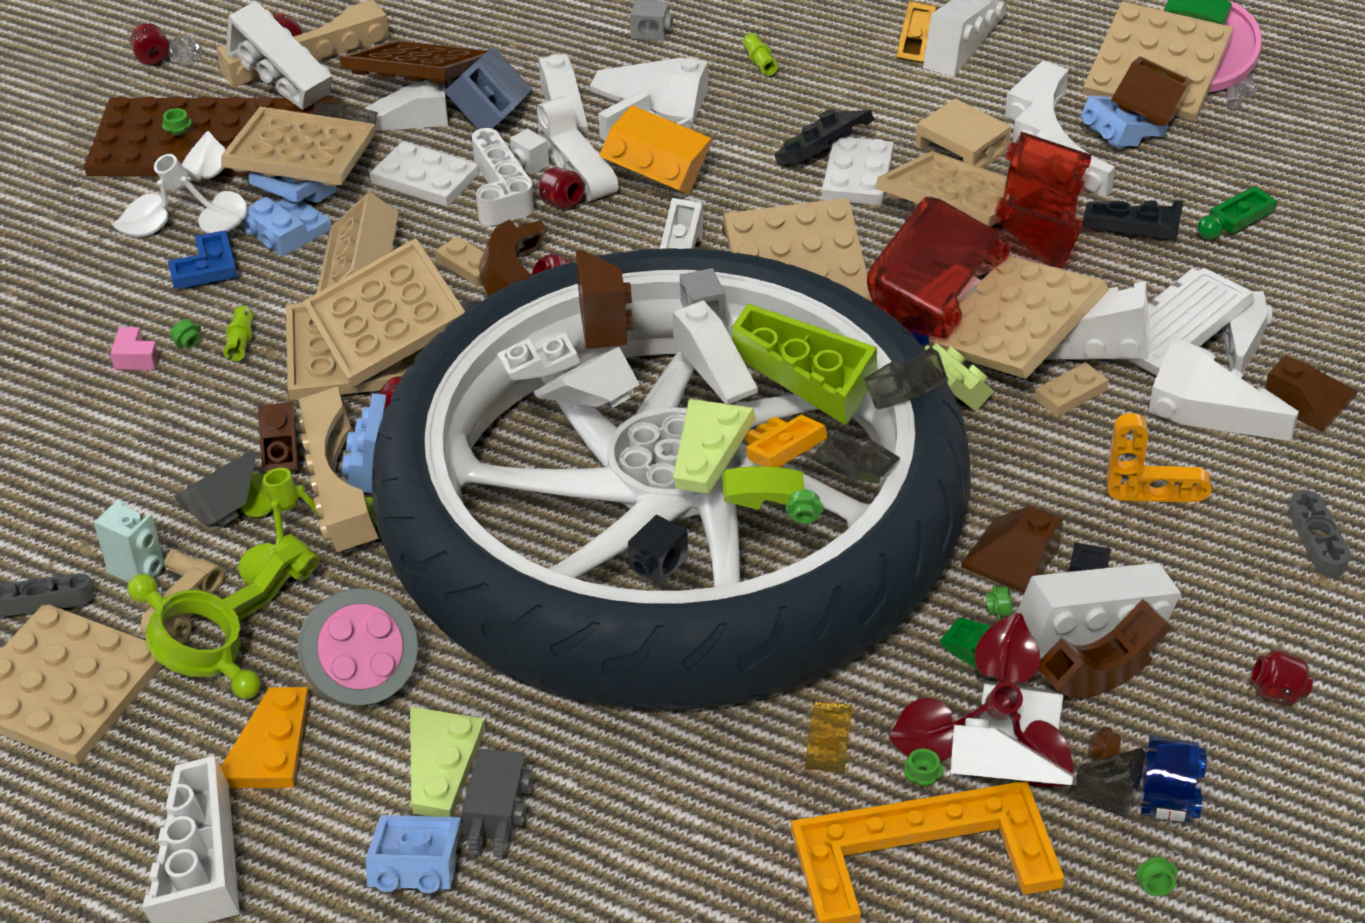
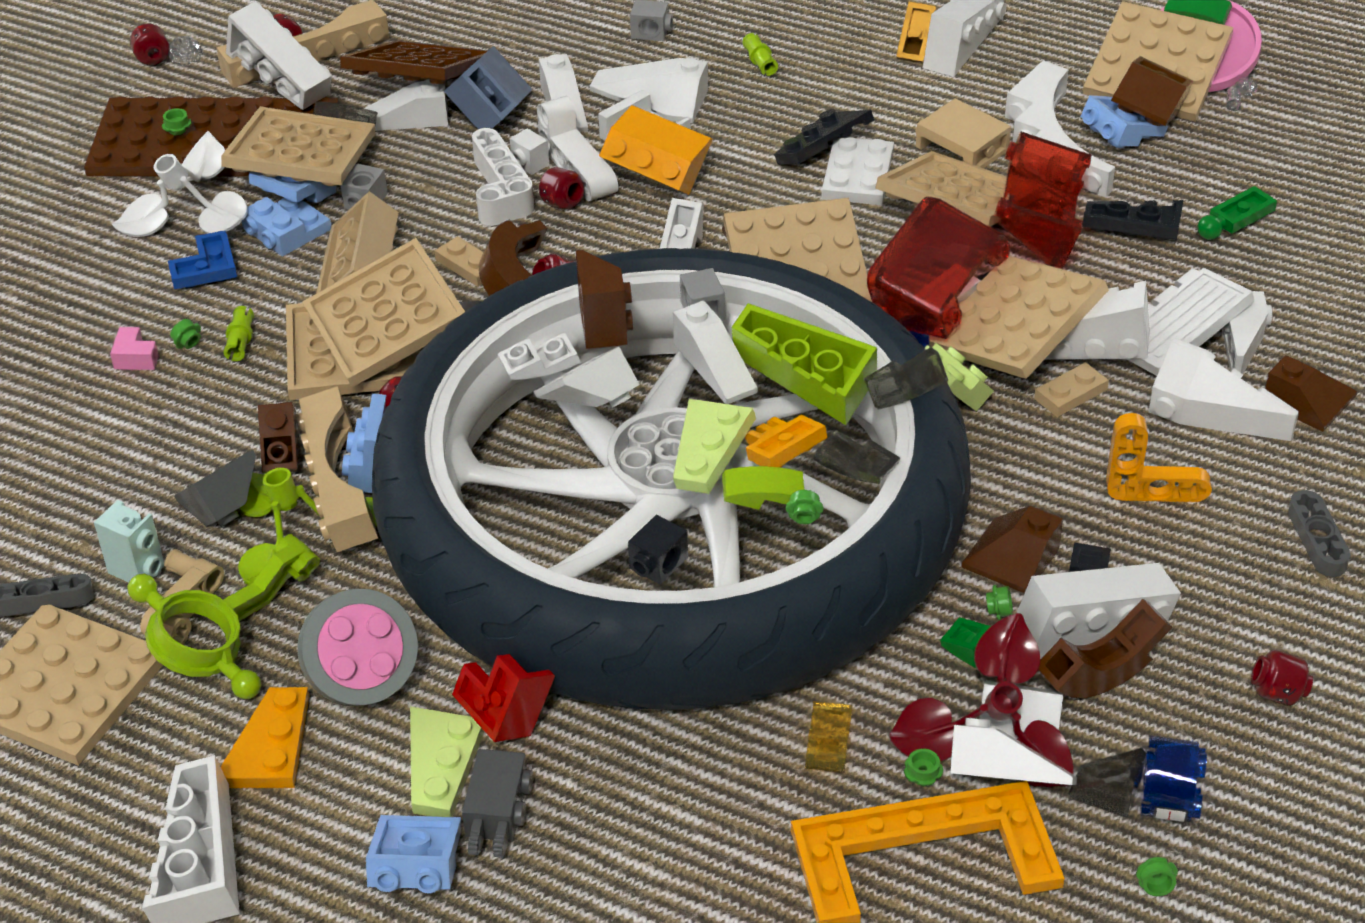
(360, 182): none -> light grey brick
(424, 173): white plate -> none
(505, 701): none -> red panel
(1104, 744): reddish brown plate -> none

